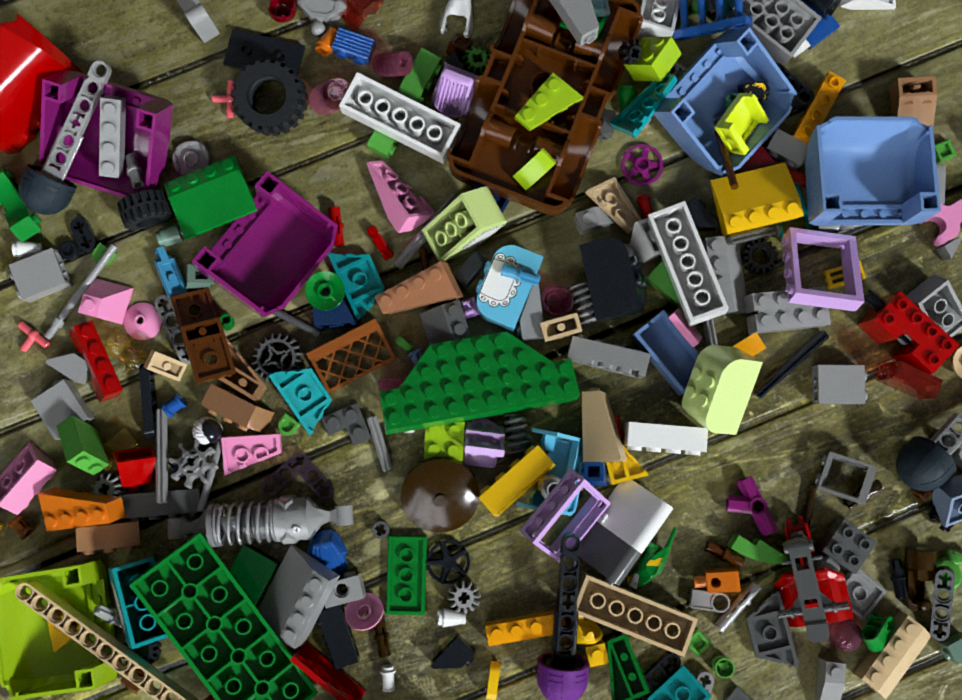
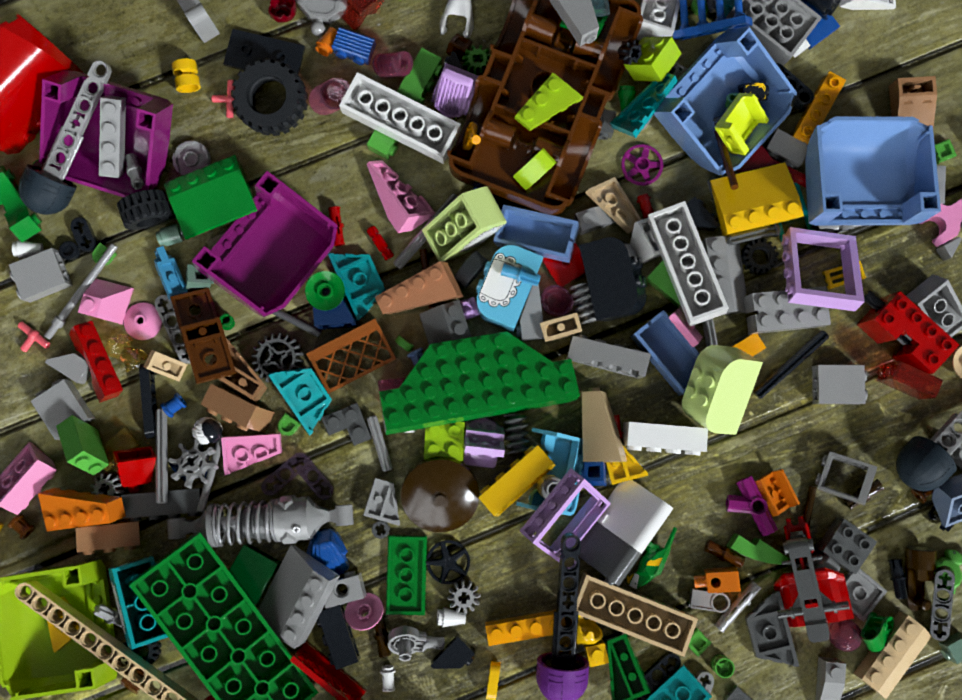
(186, 75): none -> yellow wheel
(382, 502): none -> light grey wing
(411, 641): none -> light grey pin
(471, 136): none -> light orange piece
(538, 233): none -> medium blue piece
(564, 272): none -> red plate
(777, 492): none -> orange bracket

